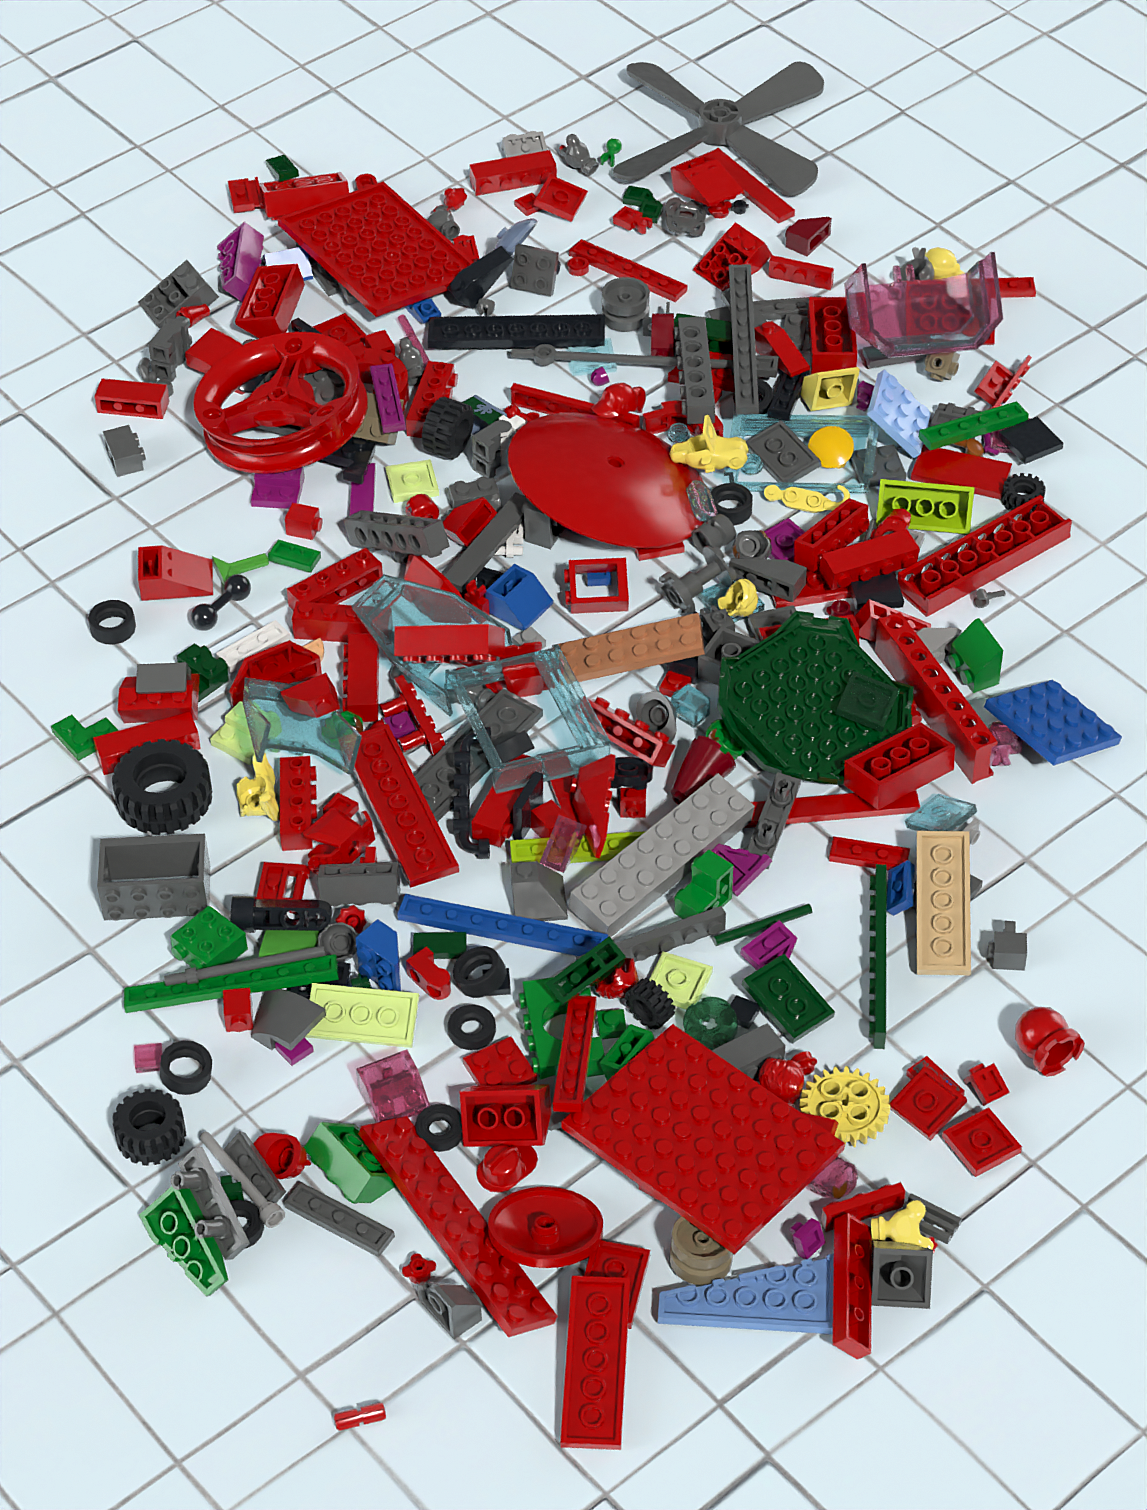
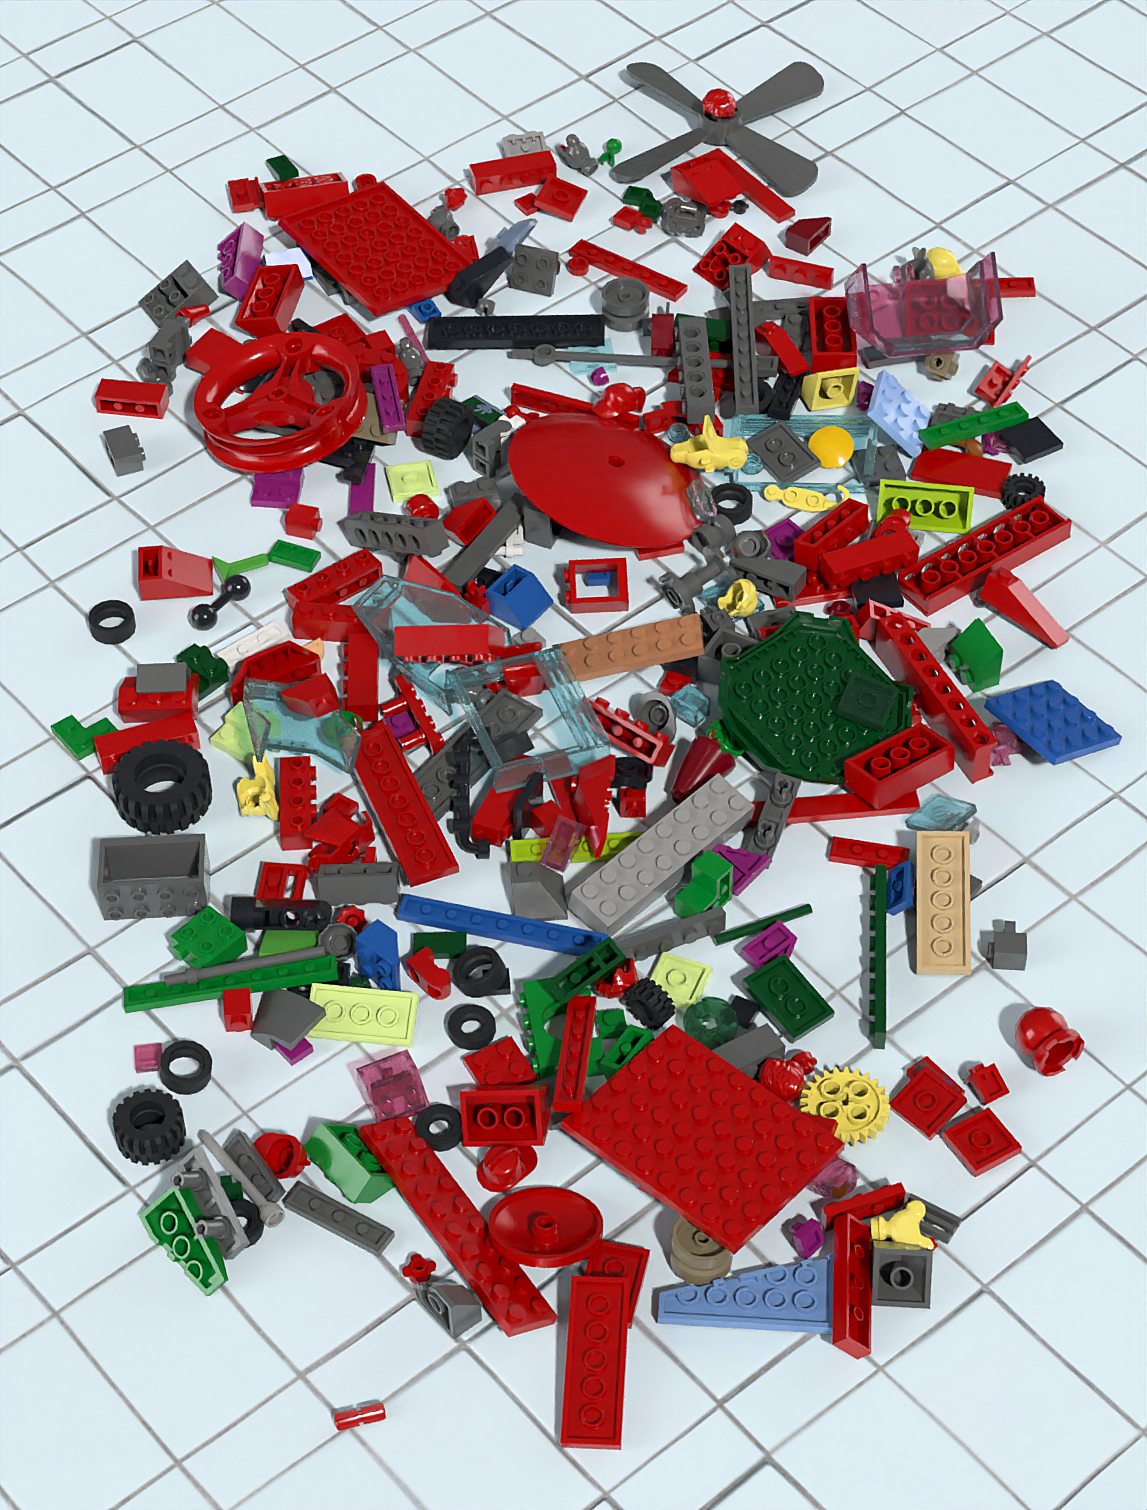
(719, 103): none -> red hair
(1017, 602): none -> red wedge

